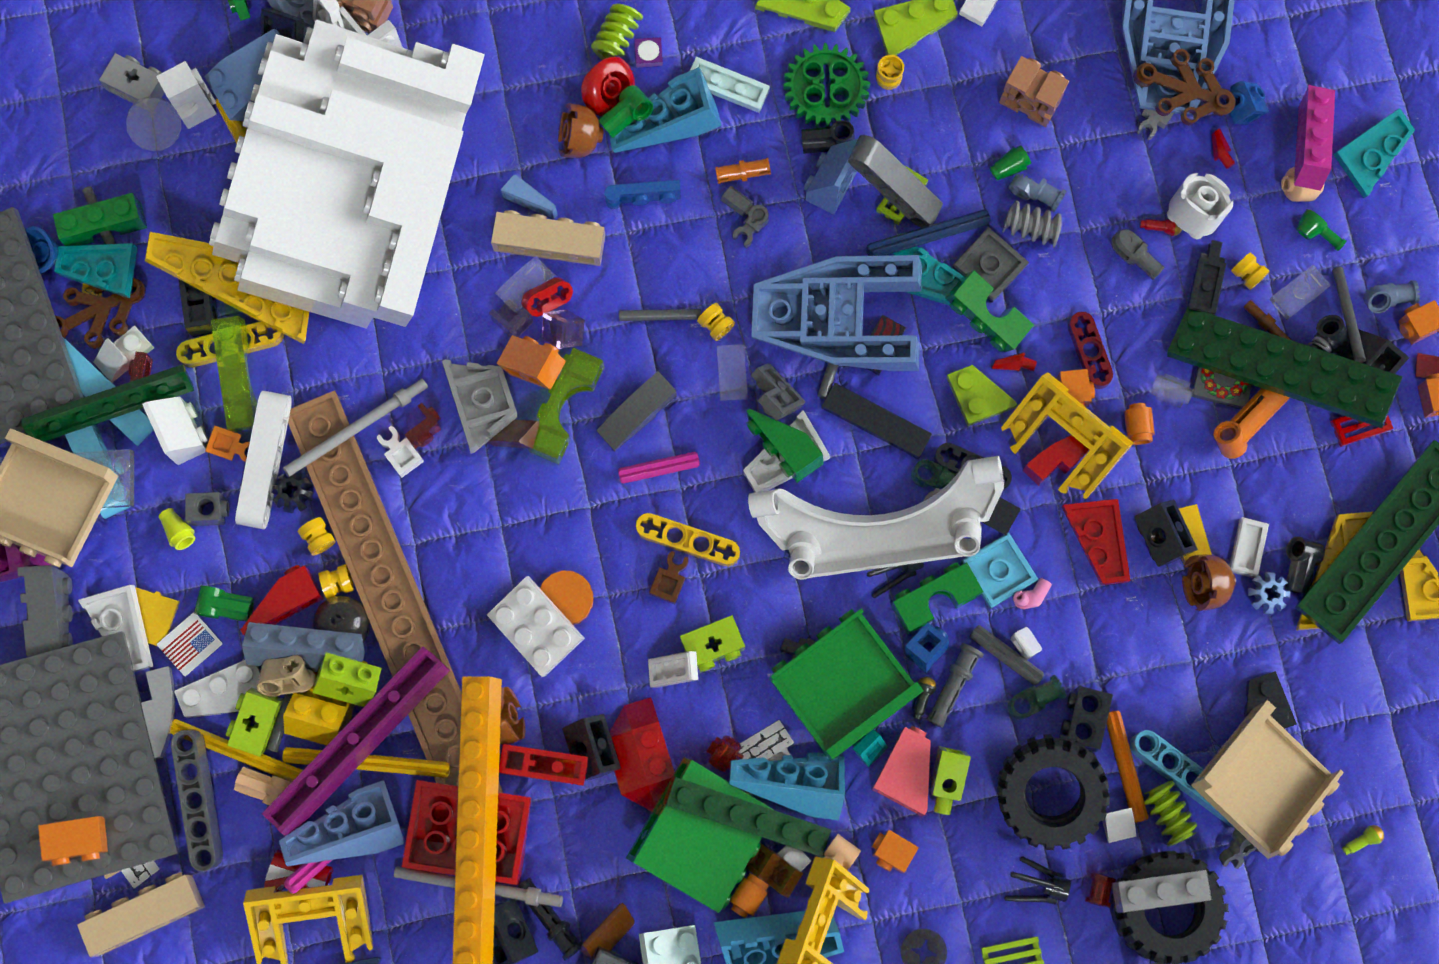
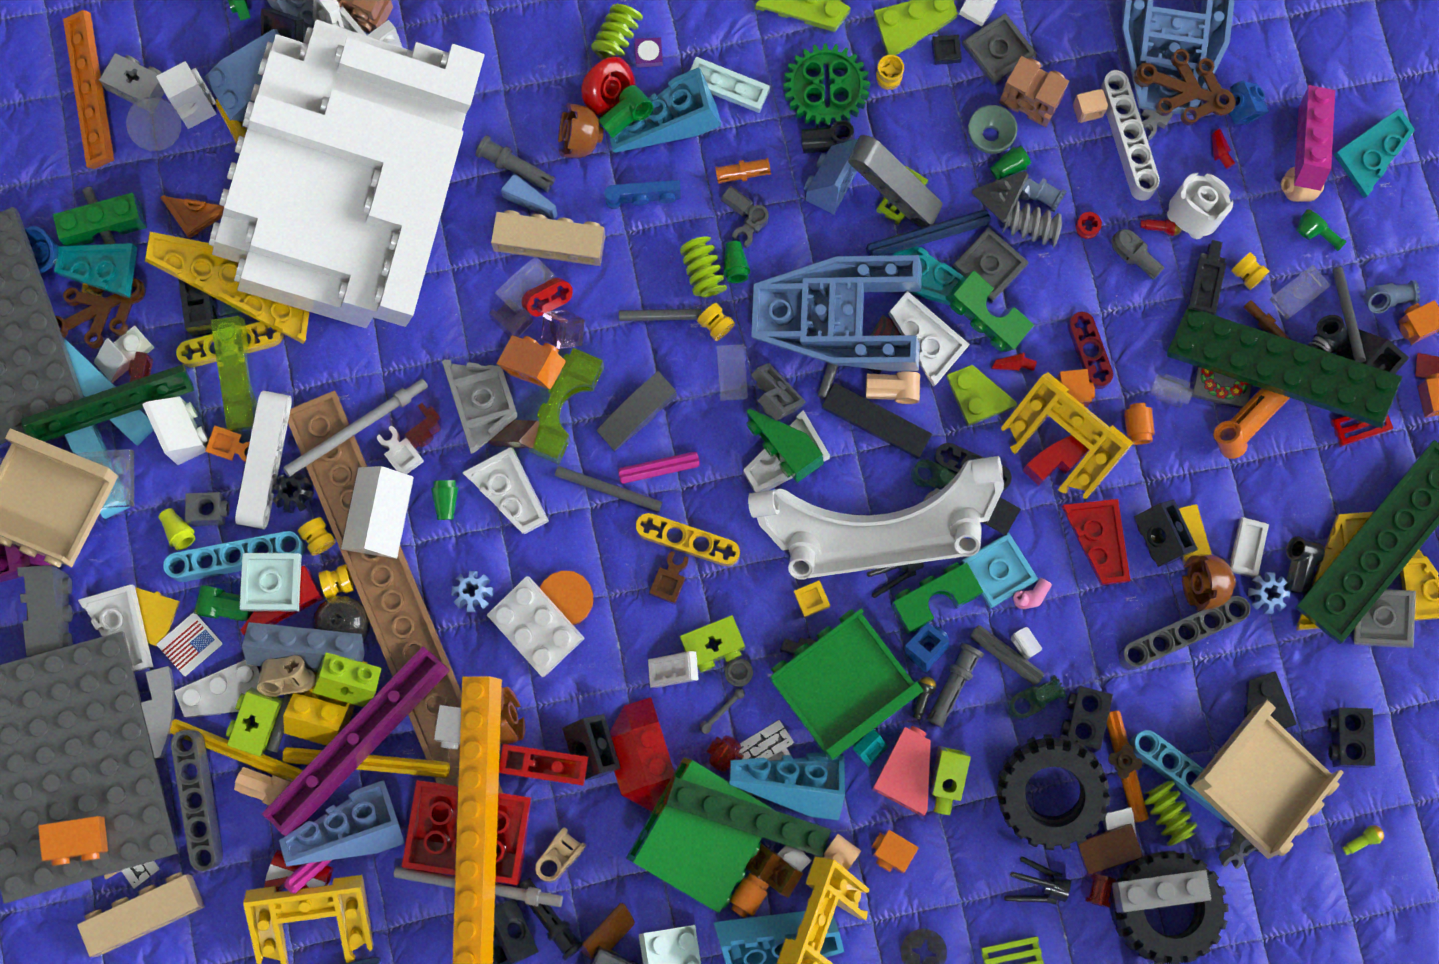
(88, 89): none -> orange plate
(193, 214): none -> orange tile
(221, 553): none -> medium azure beam
(270, 582): none -> light aqua plate
(377, 511): none -> white slope
(445, 498): none -> green cone
(448, 727): none -> white brick
(463, 590): none -> light blue piece
(503, 158): none -> dark grey pin
(509, 488): none -> white wing
(560, 855): none -> tan piece
(608, 488): none -> dark grey bar
(700, 267): none -> lime piece
(705, 726): none -> dark grey hinge
(735, 263): none -> green cone
(738, 672): none -> dark grey plate
(811, 599): none -> yellow plate
(901, 387): none -> light nougat piece
(938, 342): none -> white wing
(946, 49): none -> black tile
(995, 118): none -> sand green piece
(998, 48): none -> dark grey tile
(1002, 194): none -> dark grey piece
(1081, 229): none -> red bush
(1090, 105): none -> light nougat slope
(1109, 849): none -> reddish brown slope
(1122, 769): none -> dark brown plate
(1128, 147): none -> white beam
(1171, 636): none -> dark grey beam
(1360, 738): none -> black brick
(1389, 621): none -> light grey plate

